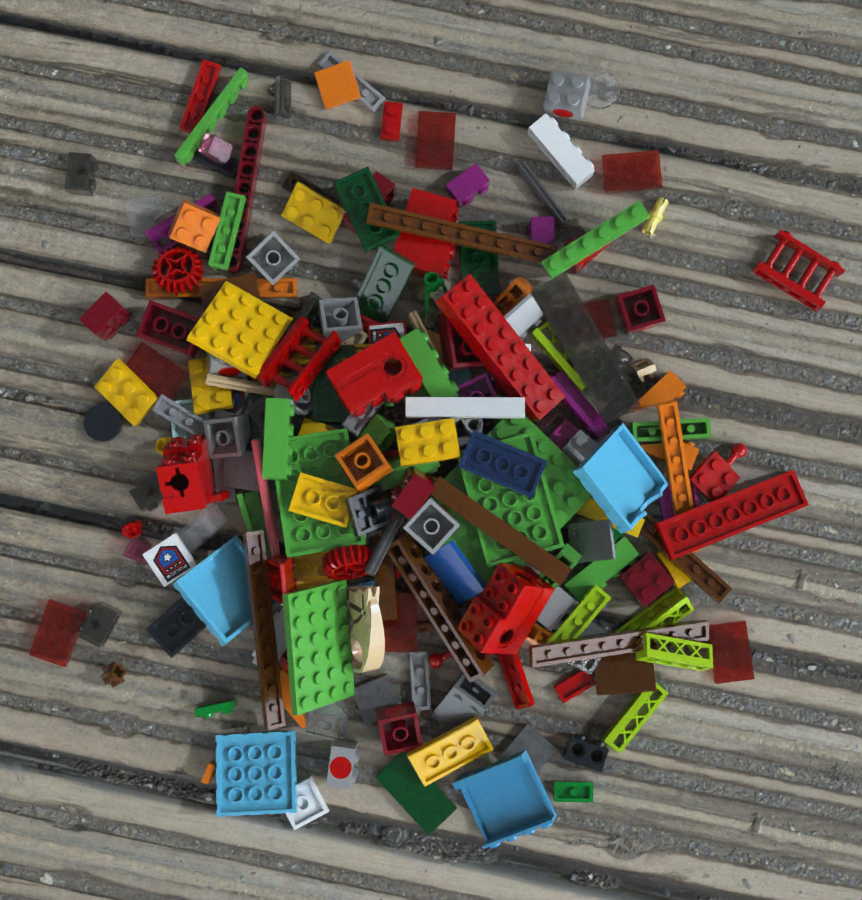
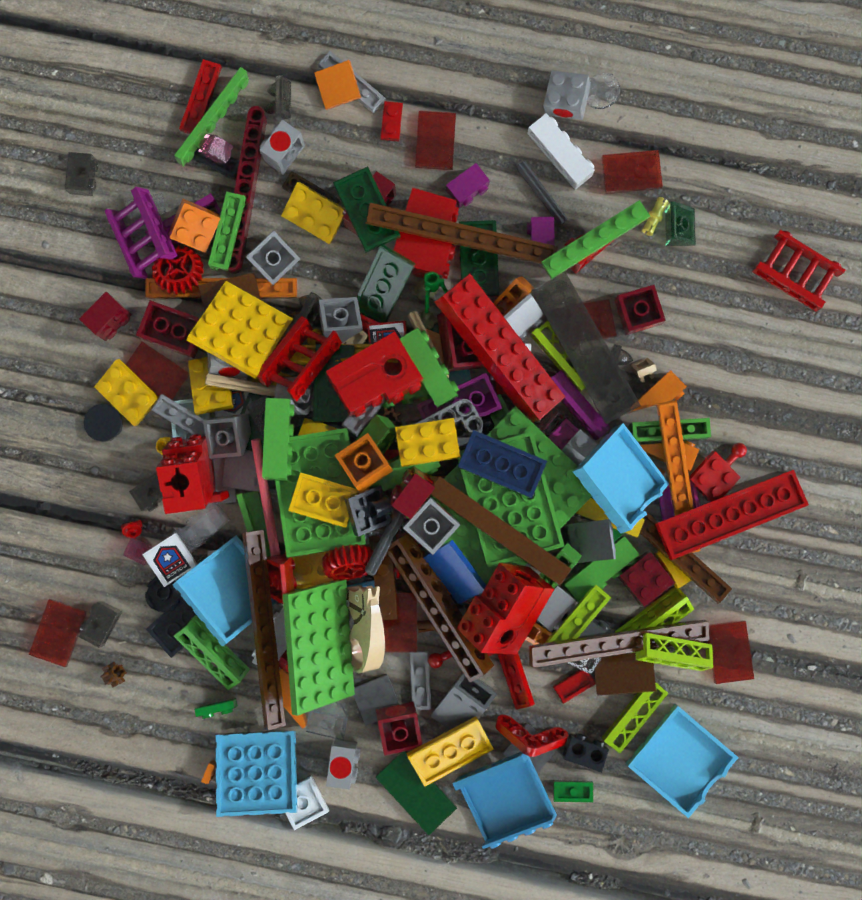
(156, 232): none -> magenta fence
(162, 598): none -> black tile
(223, 657): none -> bright green fence
(282, 146): none -> light grey brick
(465, 407): white tile -> none
(530, 744): none -> red beam
(680, 225): none -> clear green slope
(681, 760): none -> medium azure piece

